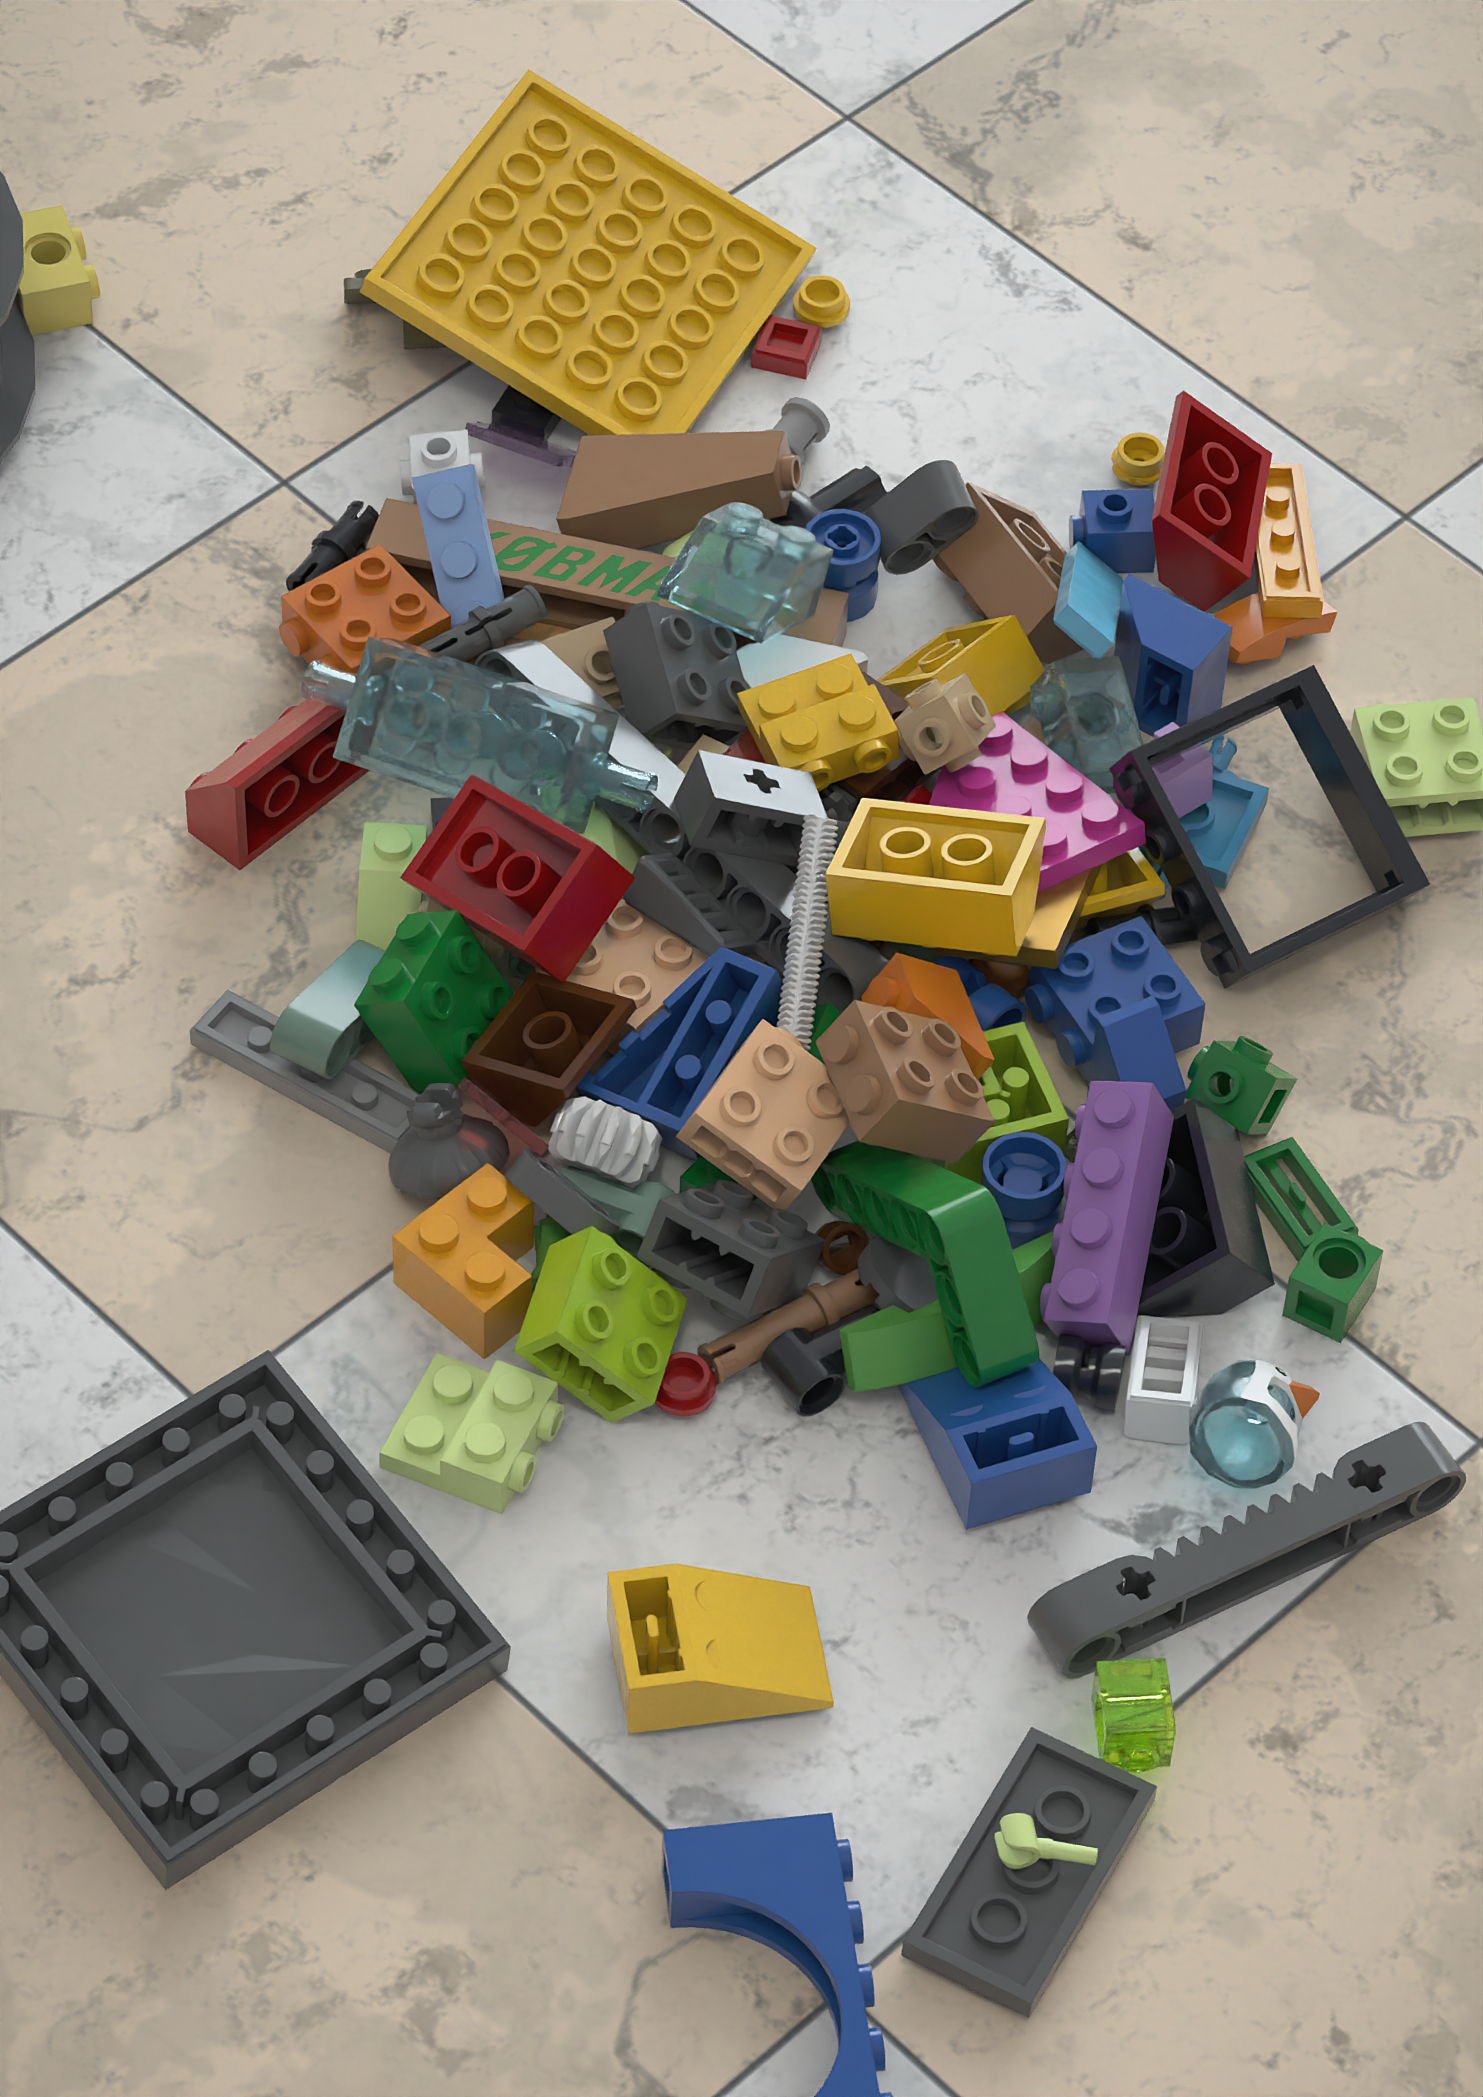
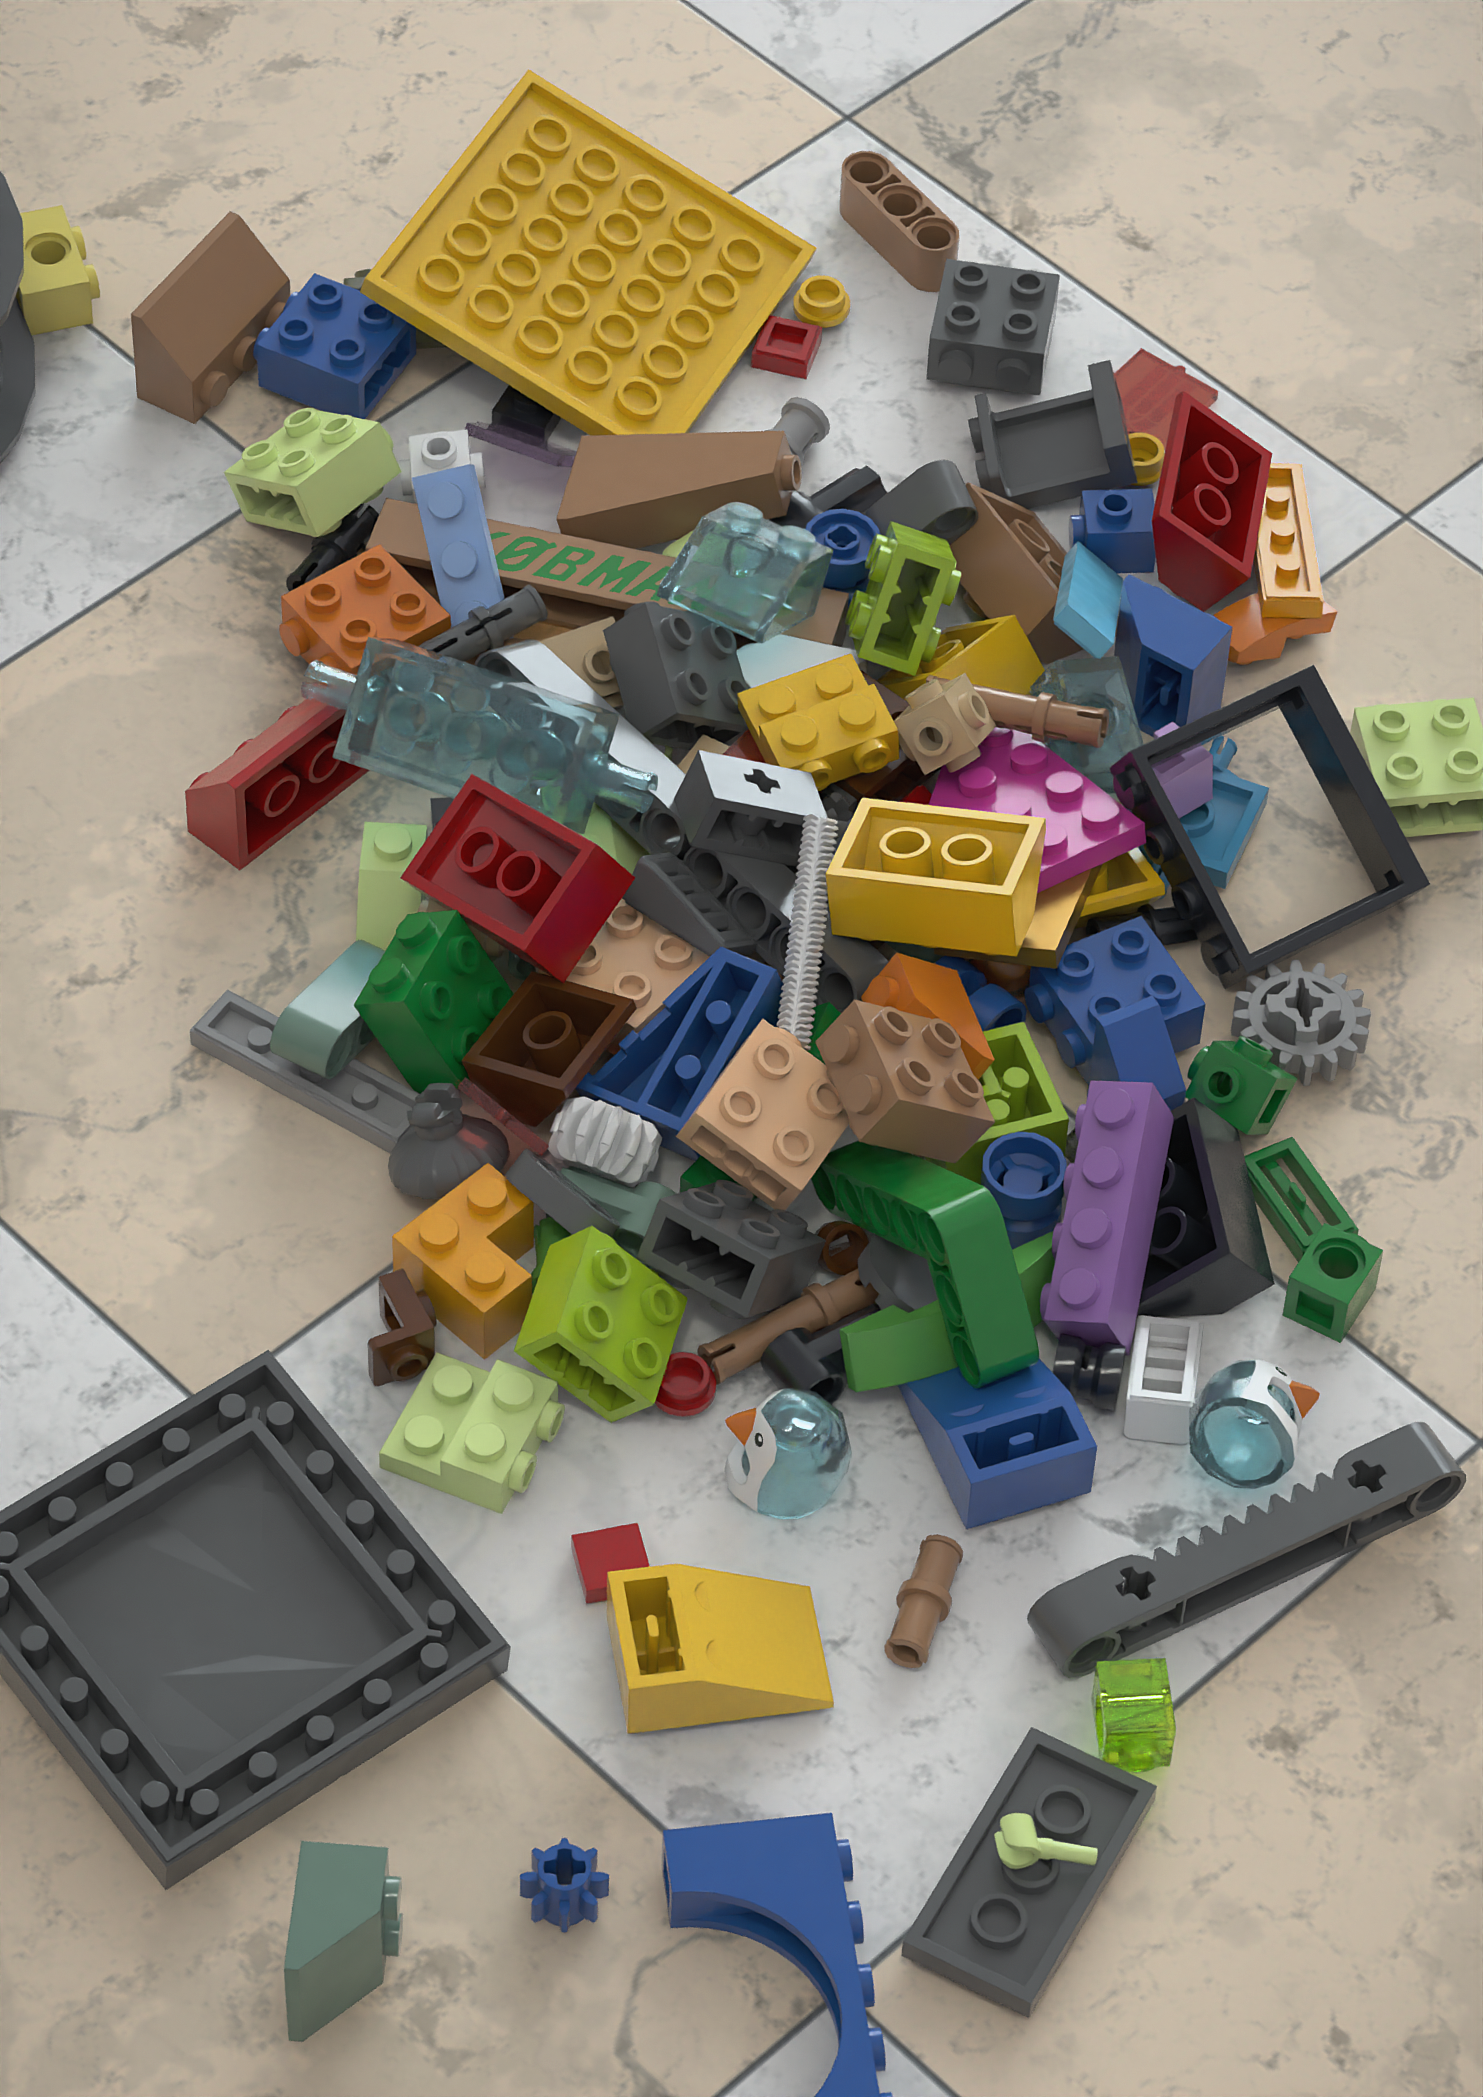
(204, 320): none -> medium nougat slope
(313, 471): none -> yellowish green brick
(334, 349): none -> blue brick
(338, 1932): none -> sand green slope
(410, 1335): none -> reddish brown bracket
(560, 1903): none -> blue gear
(605, 1552): none -> red tile
(794, 1454): none -> clear light blue piece
(897, 219): none -> medium nougat beam
(900, 607): none -> lime brick
(923, 1601): none -> medium nougat pin
(992, 327): none -> dark grey brick
(1043, 716): none -> medium nougat pin
(1055, 445): none -> dark grey panel
(1150, 390): none -> clear red piece
(1303, 1020): none -> light grey gear

